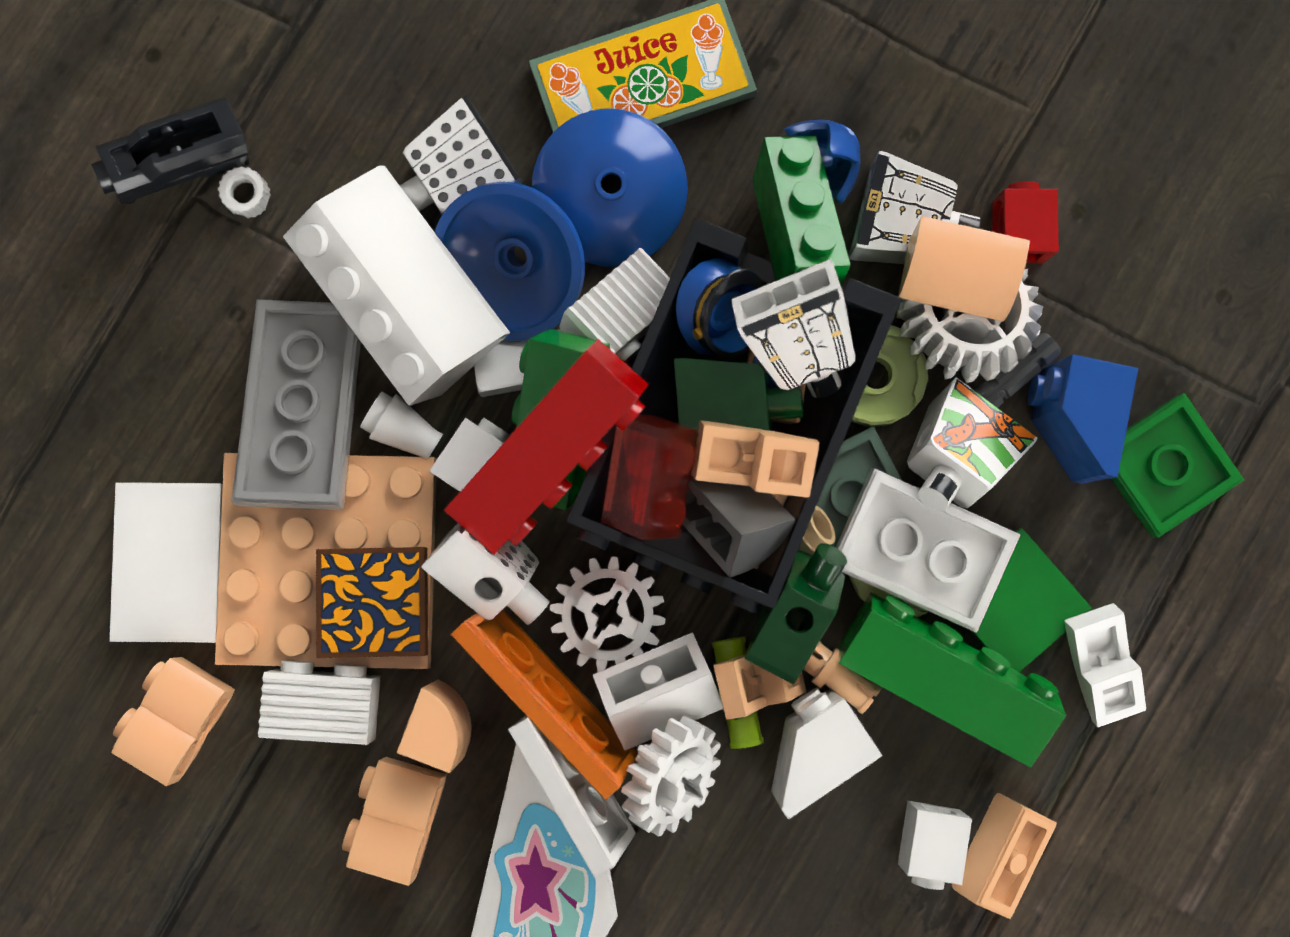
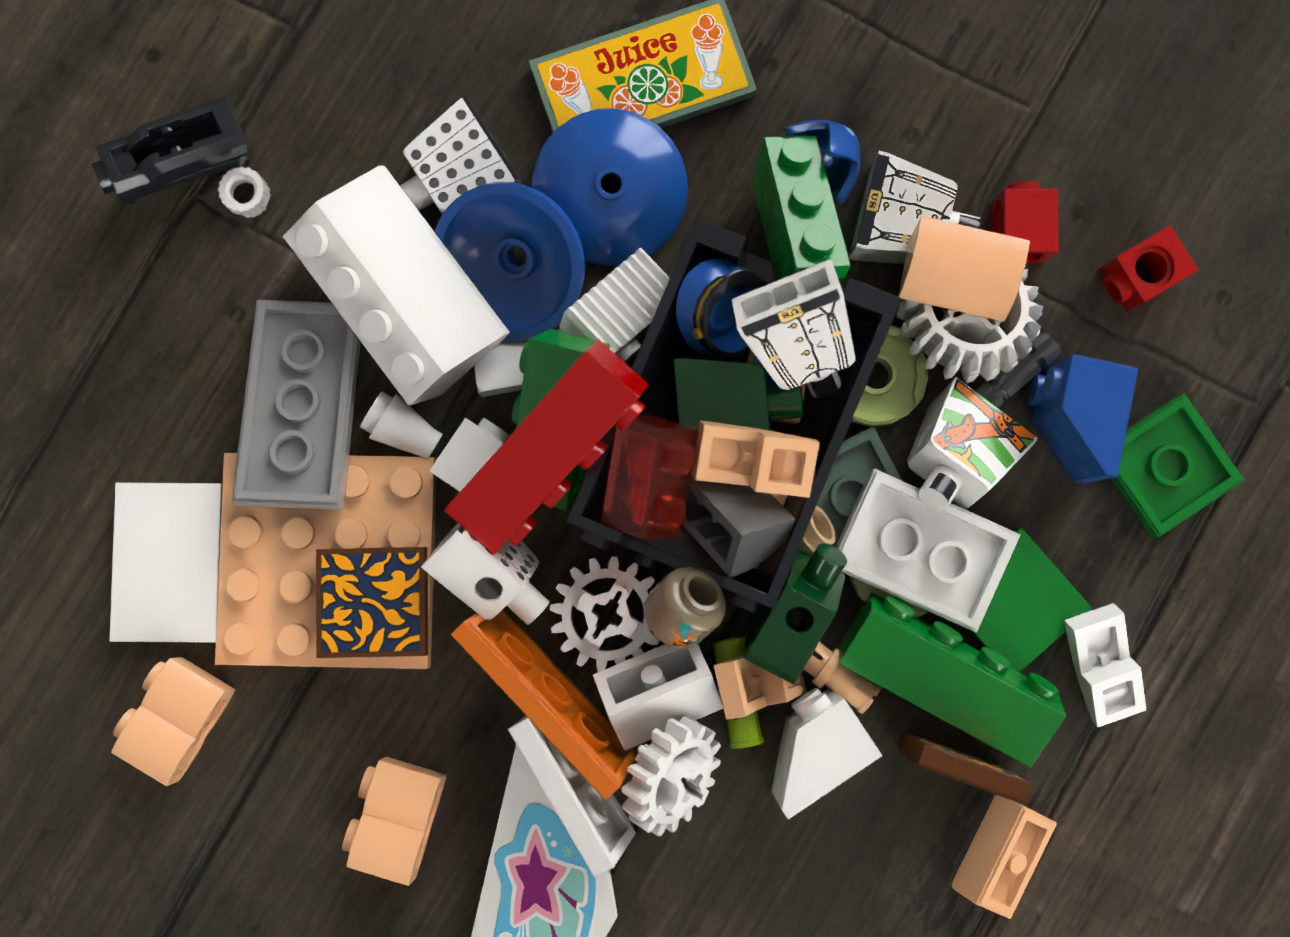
(319, 704): white brick -> none
(437, 728): light nougat brick -> none
(684, 607): none -> dark tan head
(934, 845): white brick -> none
(964, 768): none -> reddish brown tile
(1165, 259): none -> red brick

